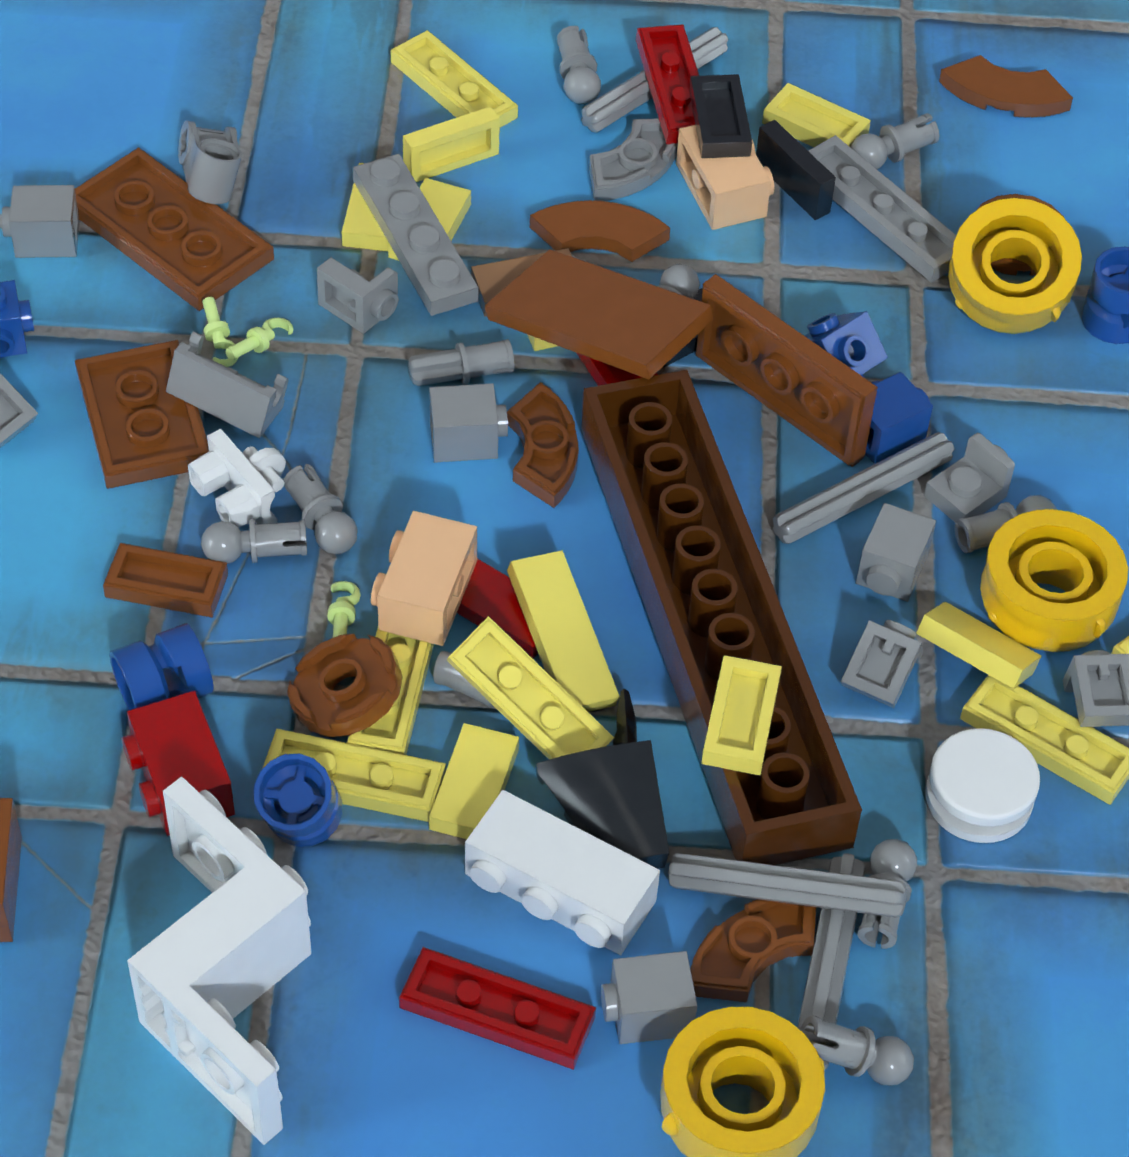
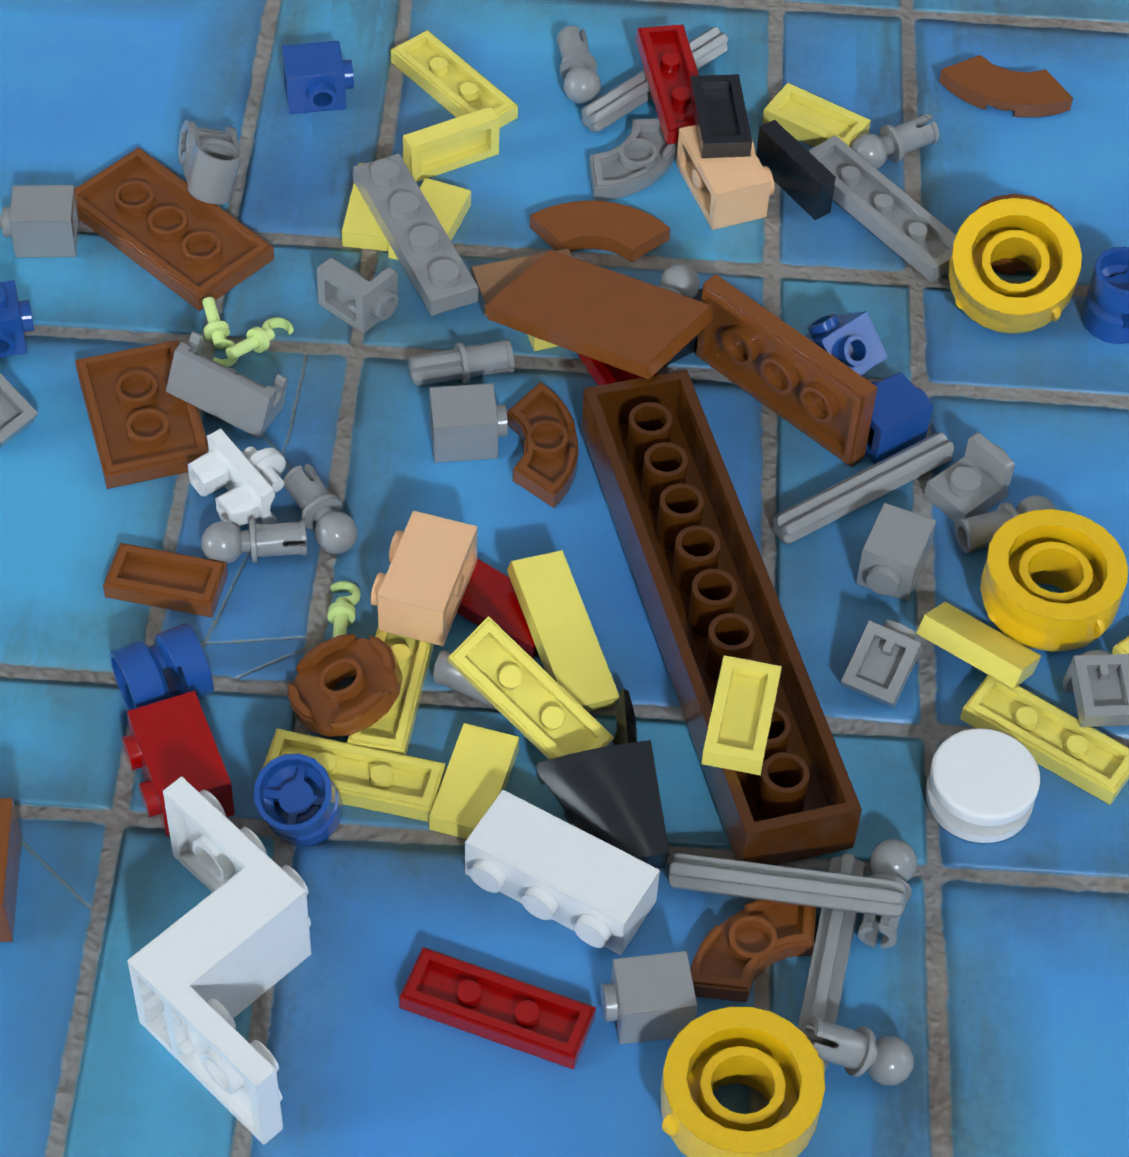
(316, 77): none -> blue brick

